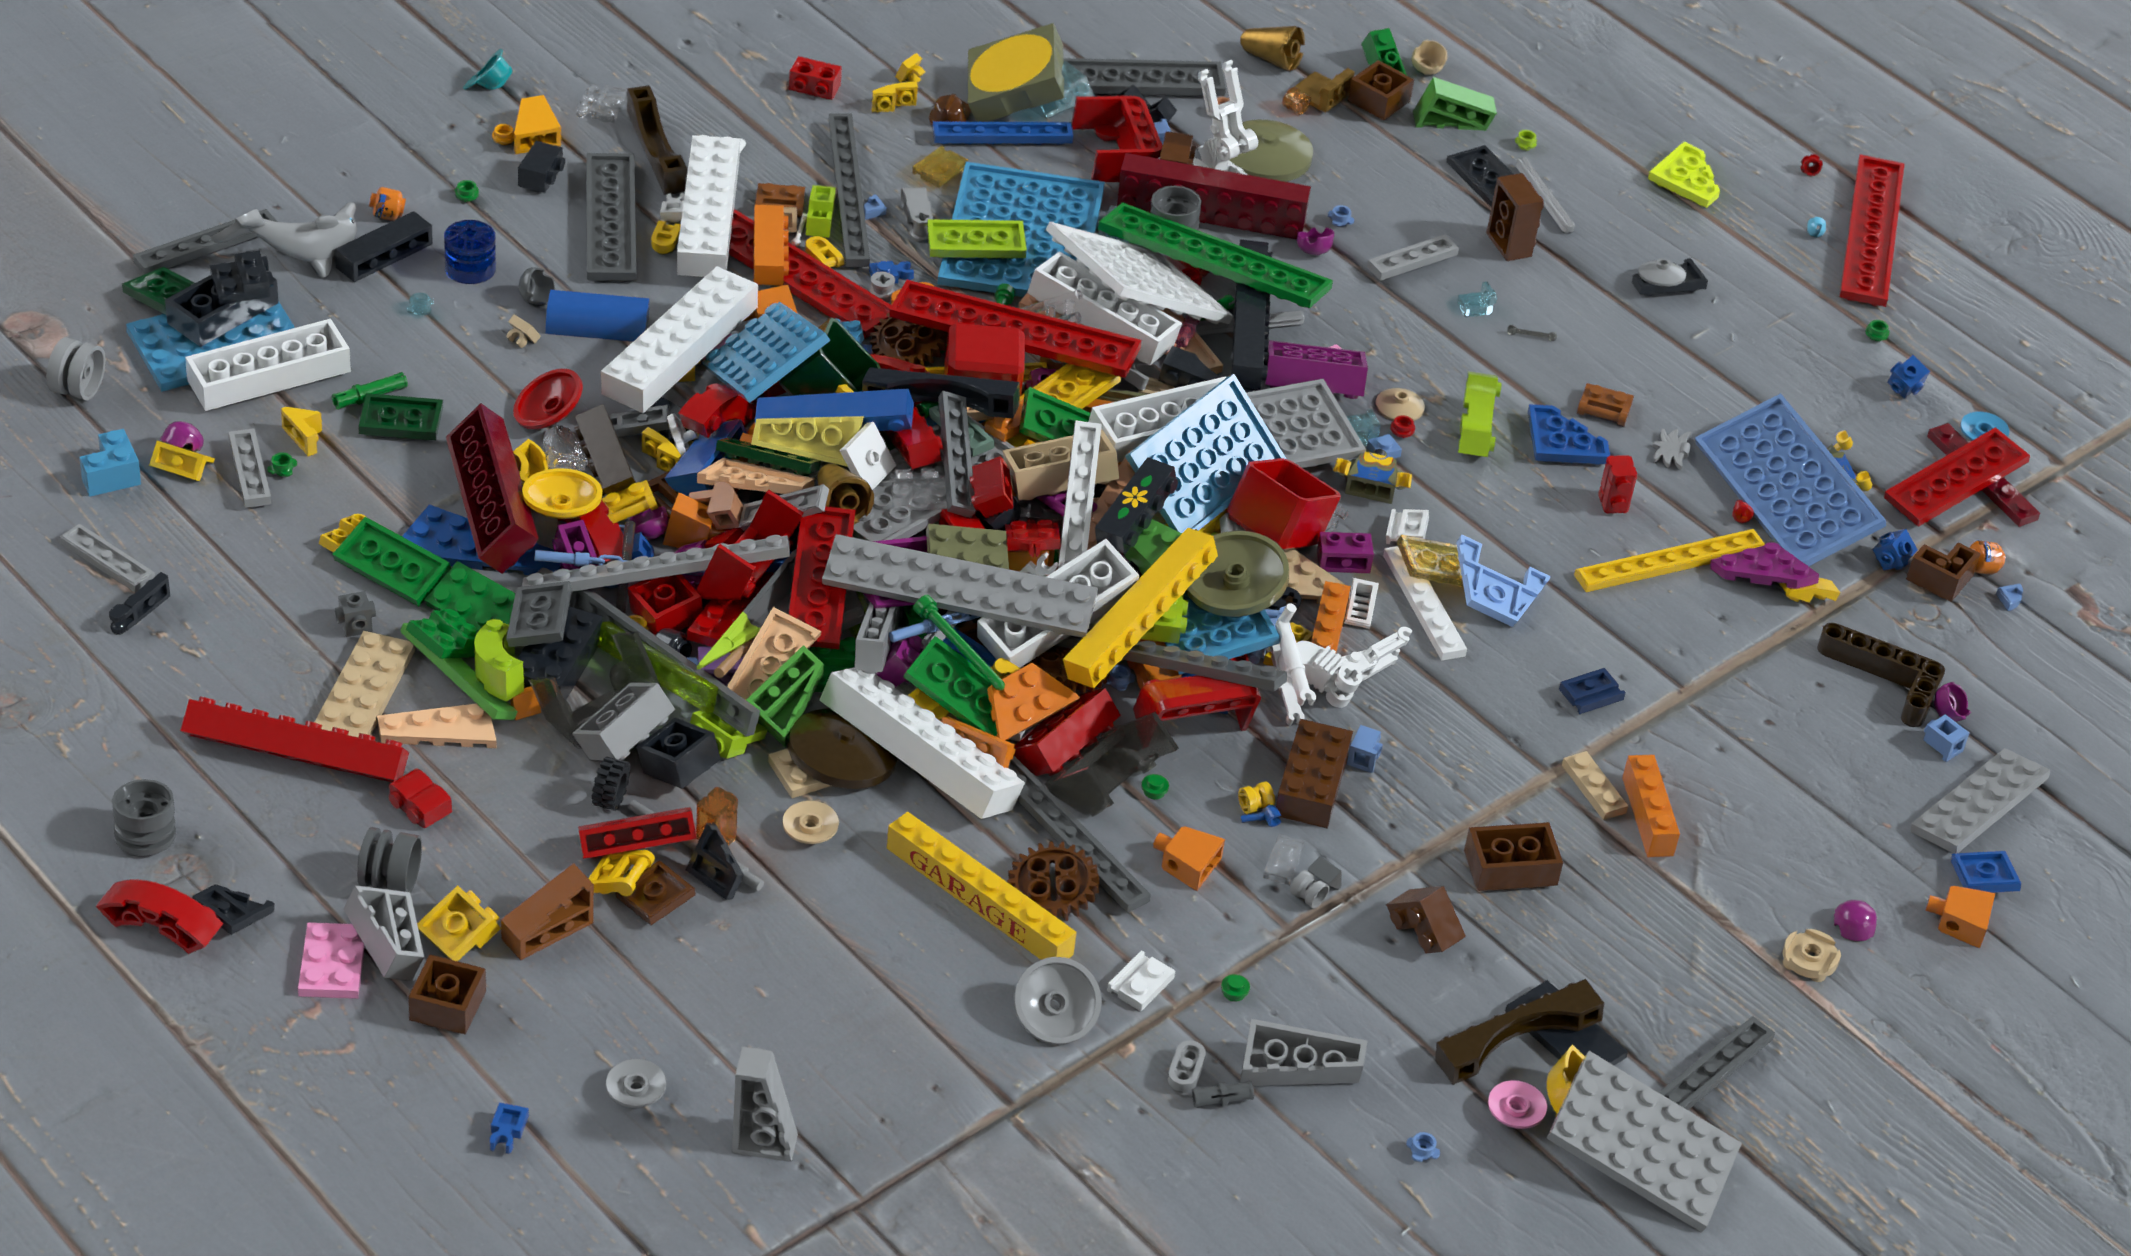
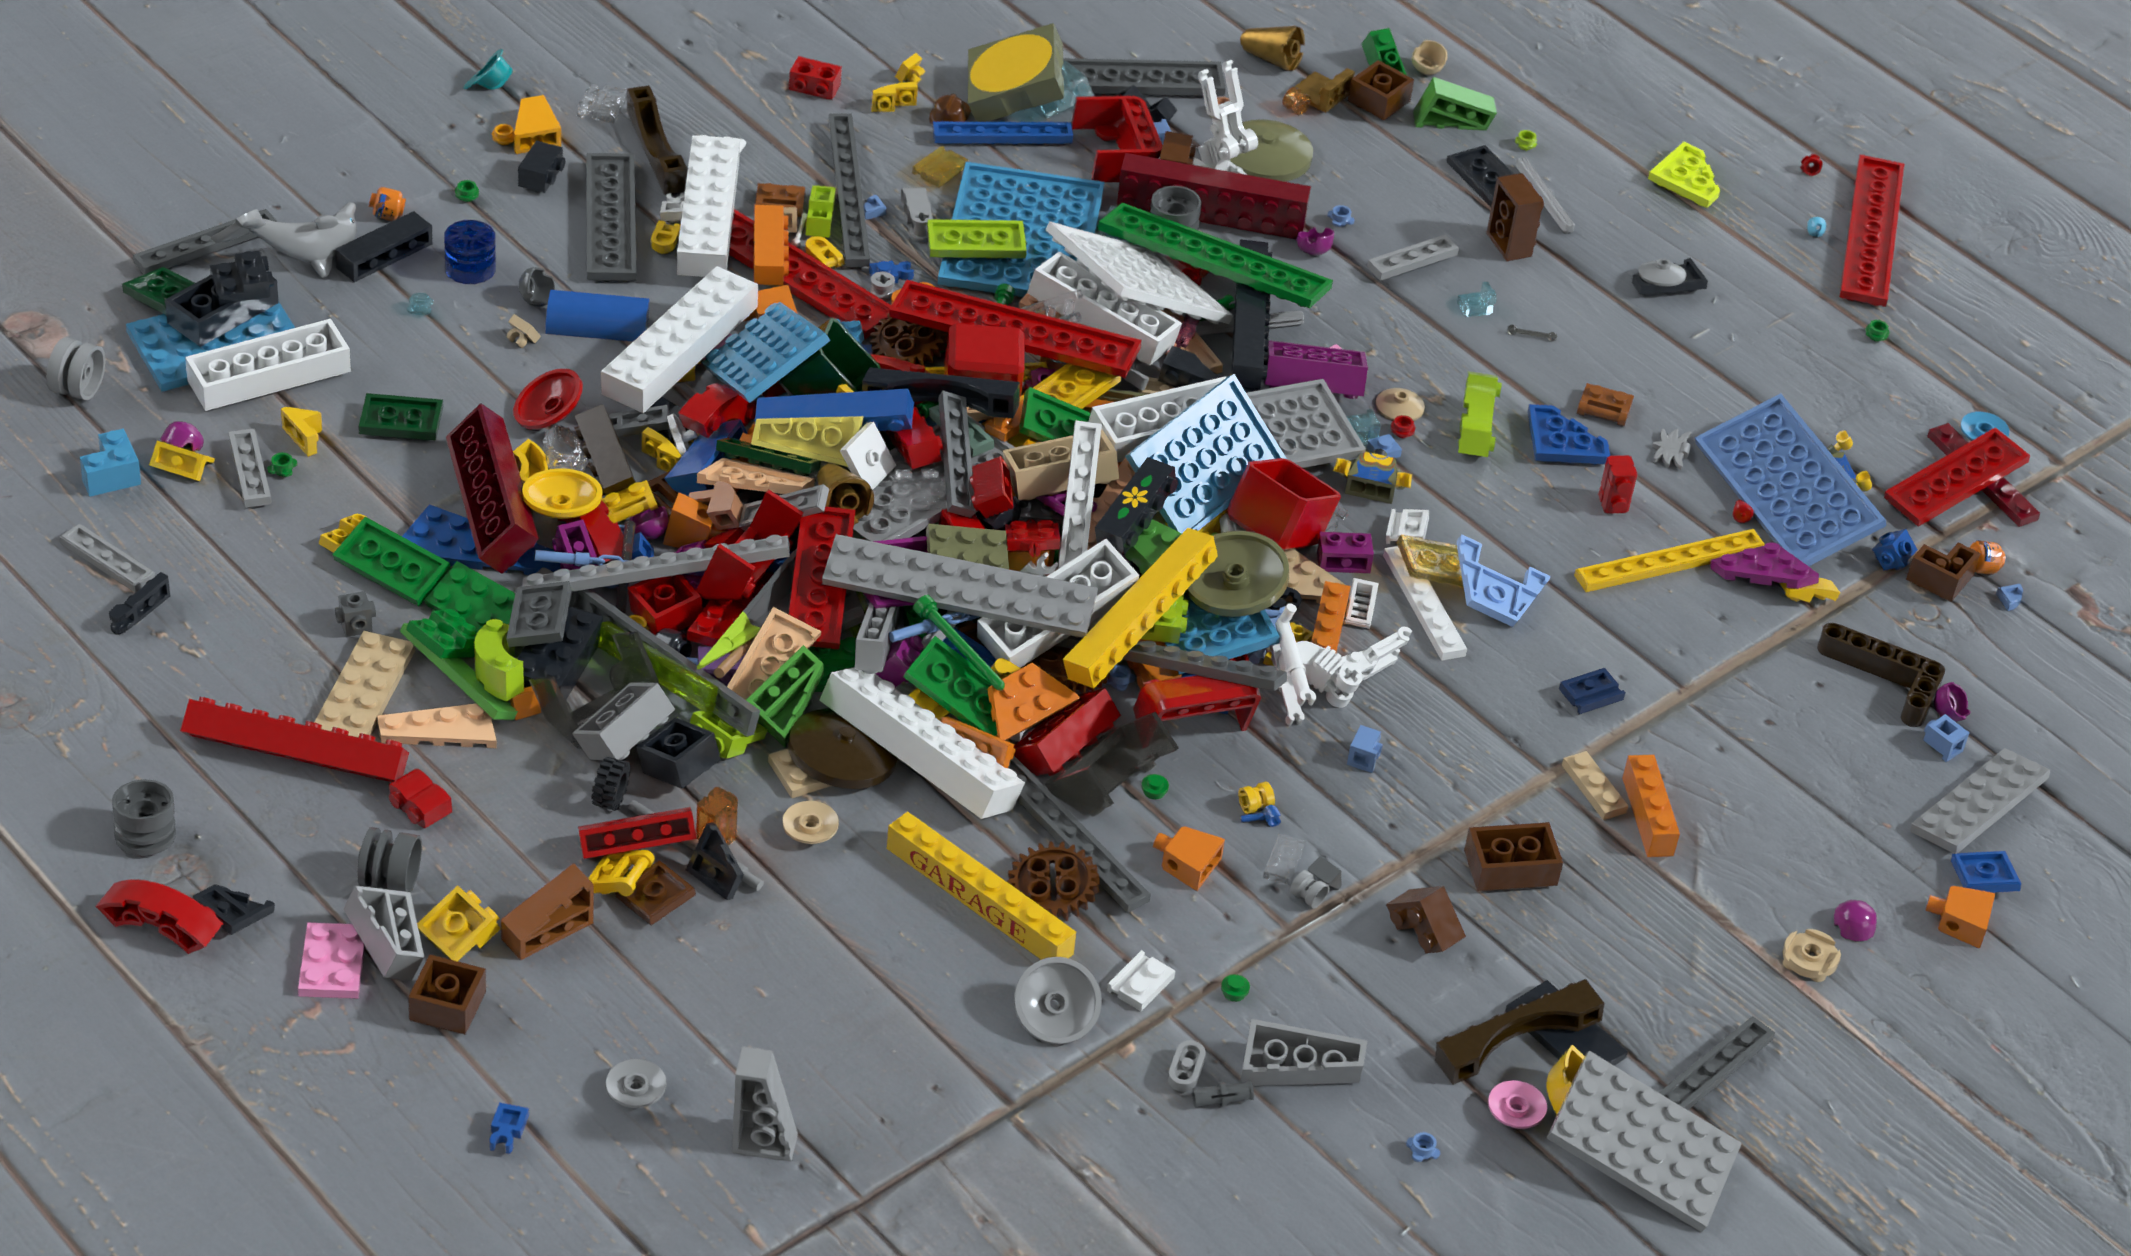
(358, 392): green pin -> none
(1313, 773): reddish brown brick -> none
(1908, 377): blue brick -> none

